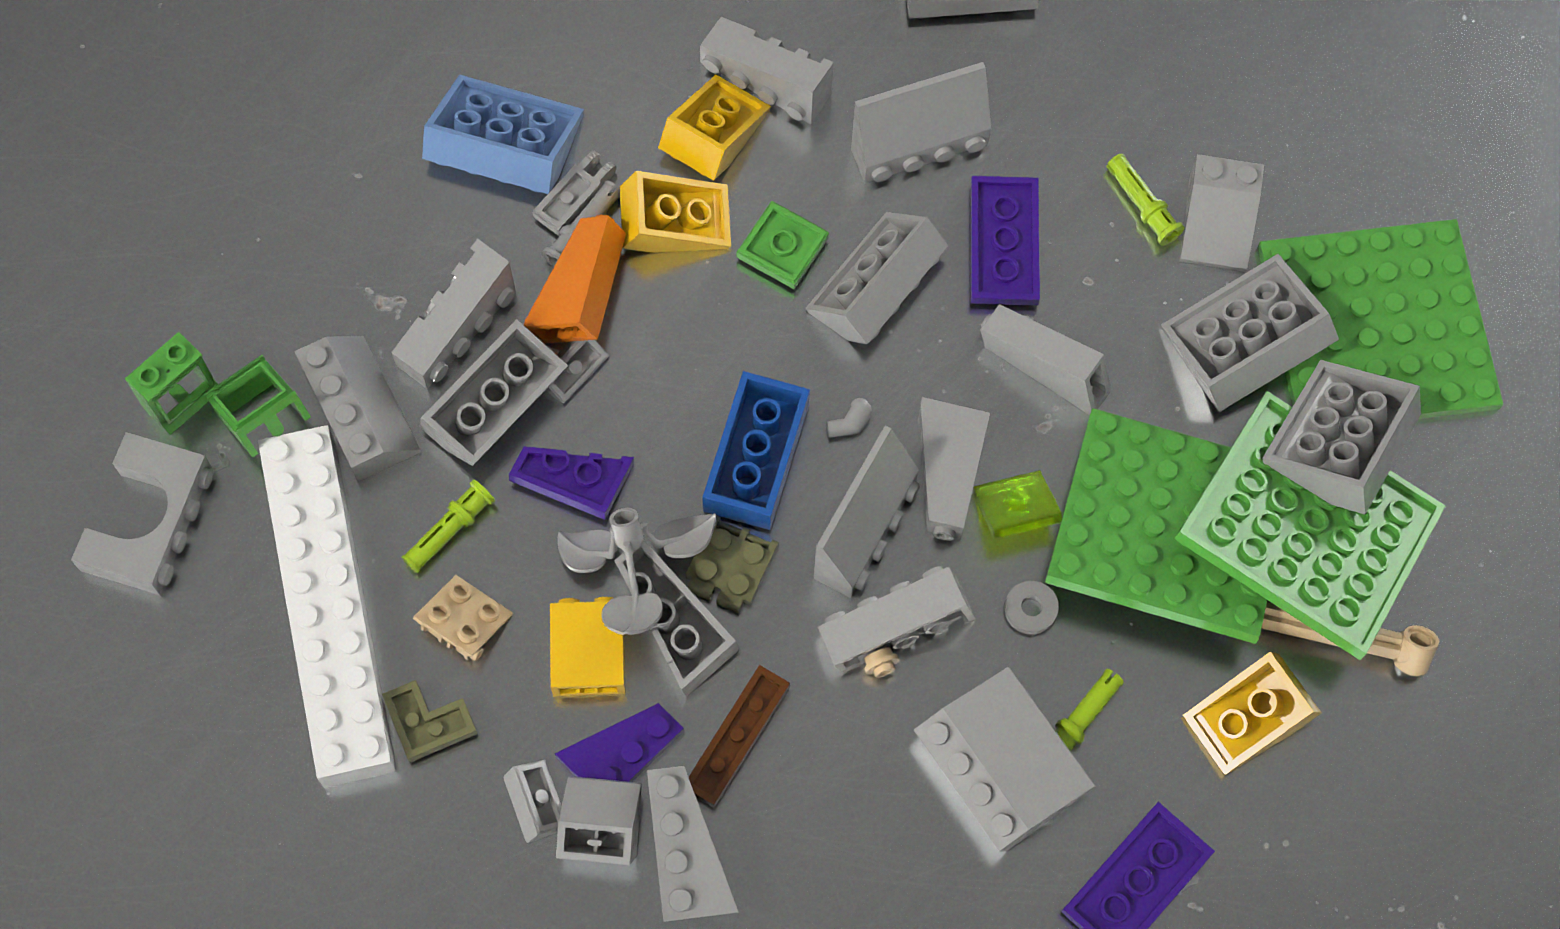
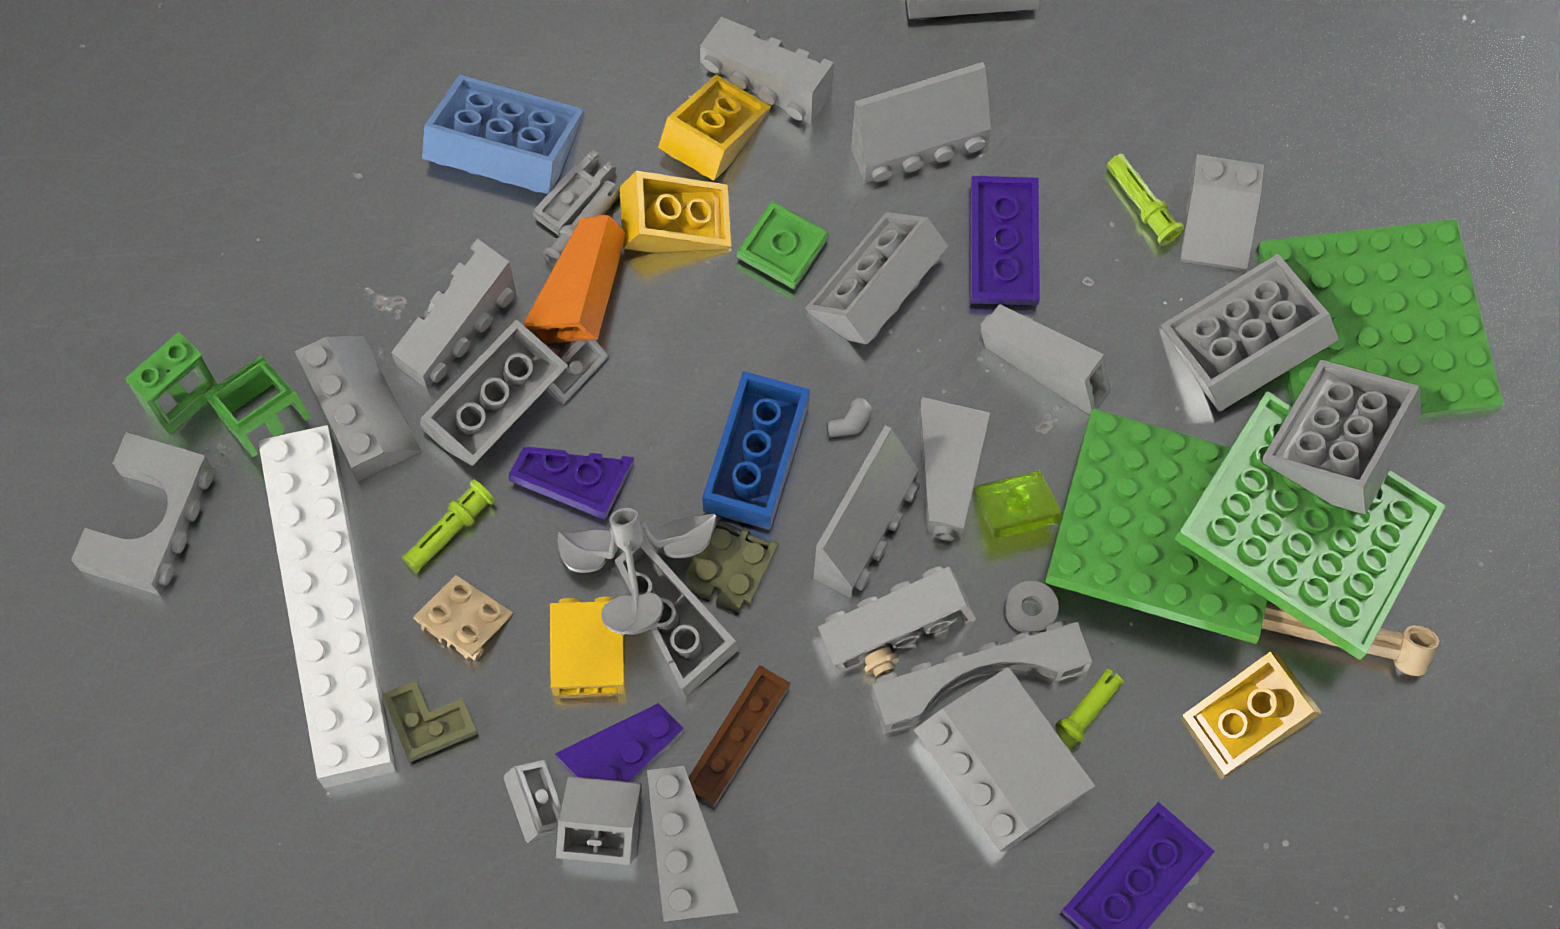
(1050, 654): none -> light grey arch

